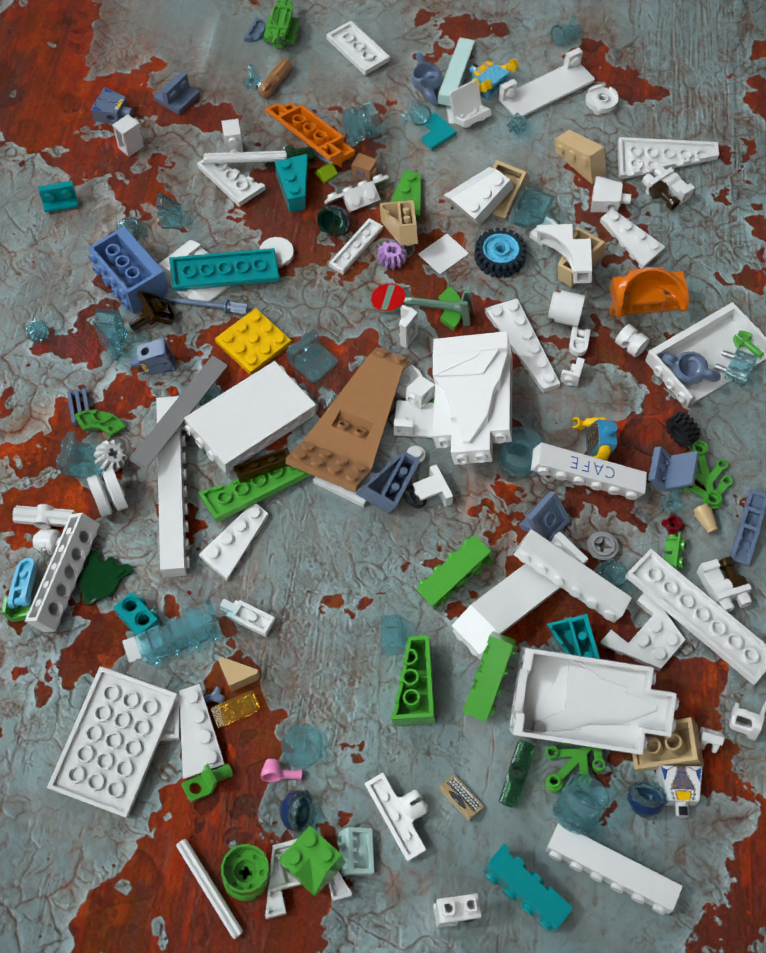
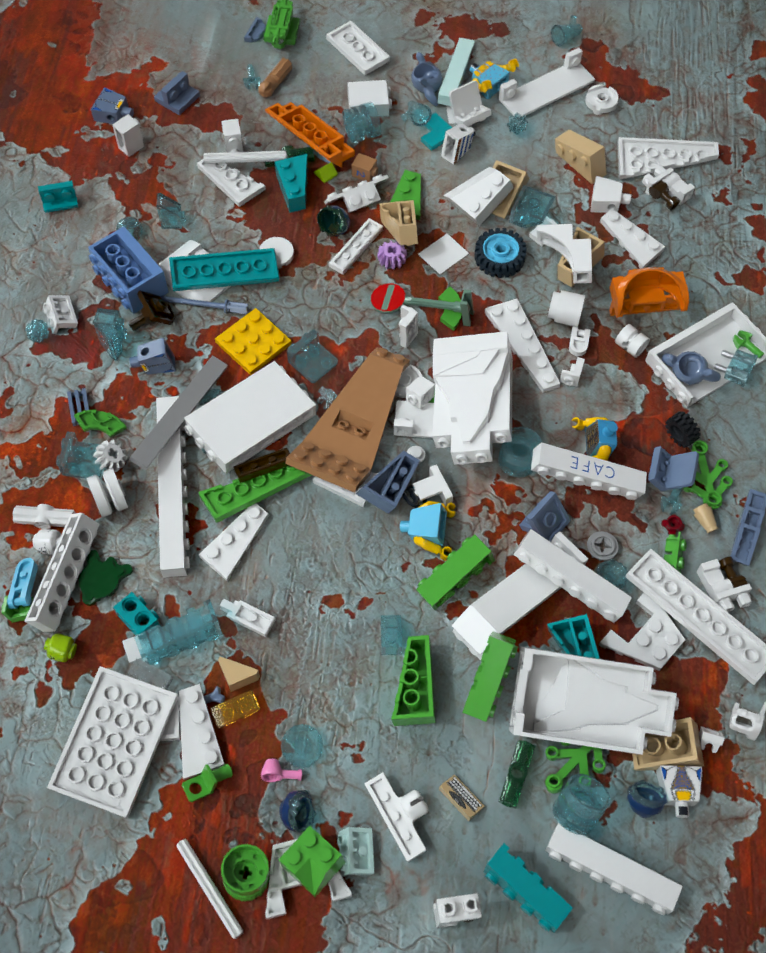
(59, 312): none -> white bracket
(60, 647): none -> lime head
(370, 91): none -> white brick
(428, 526): none -> medium azure torso
(457, 142): none -> white torso

